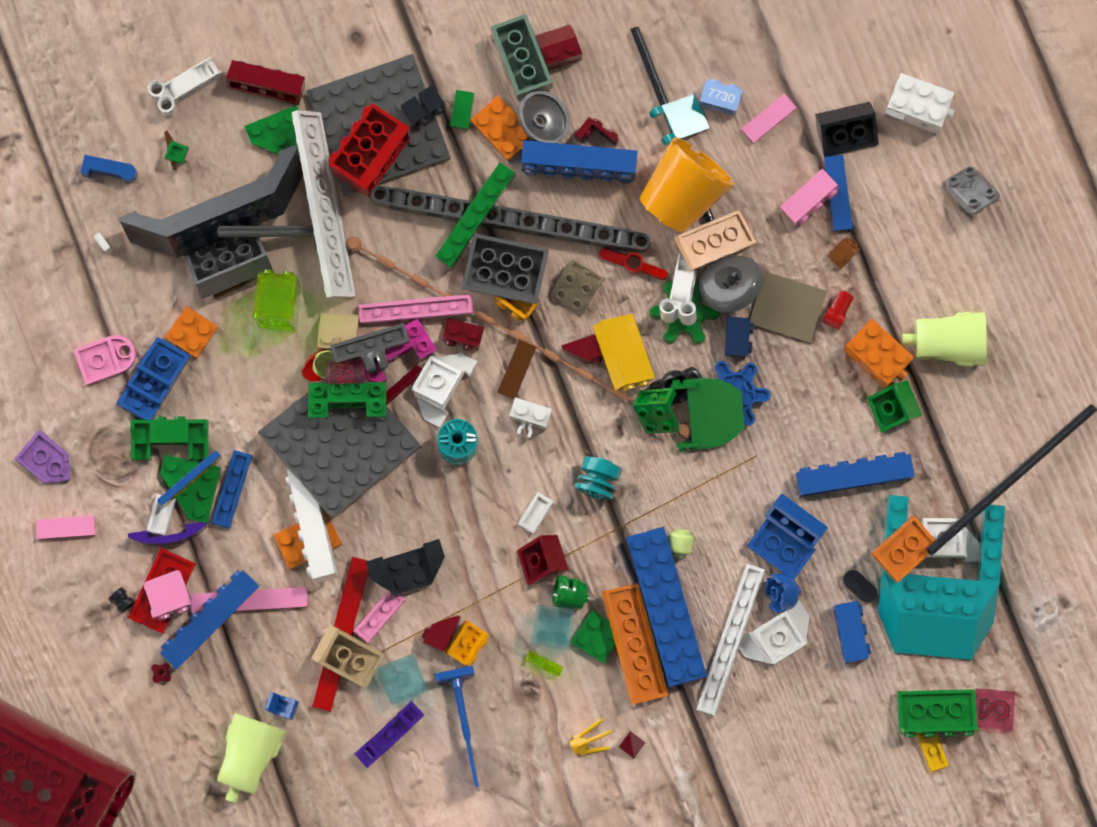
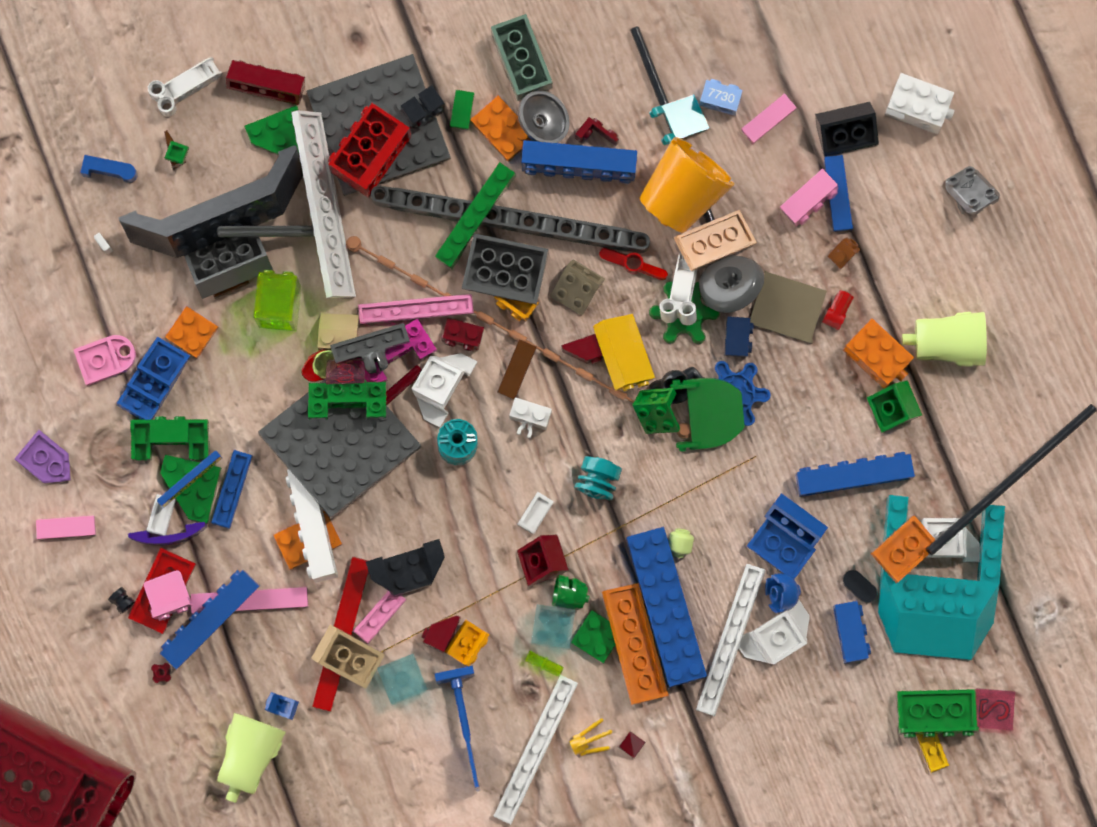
(389, 734): dark purple slope -> none
(535, 749): none -> white tile
(559, 47): dark red slope -> none

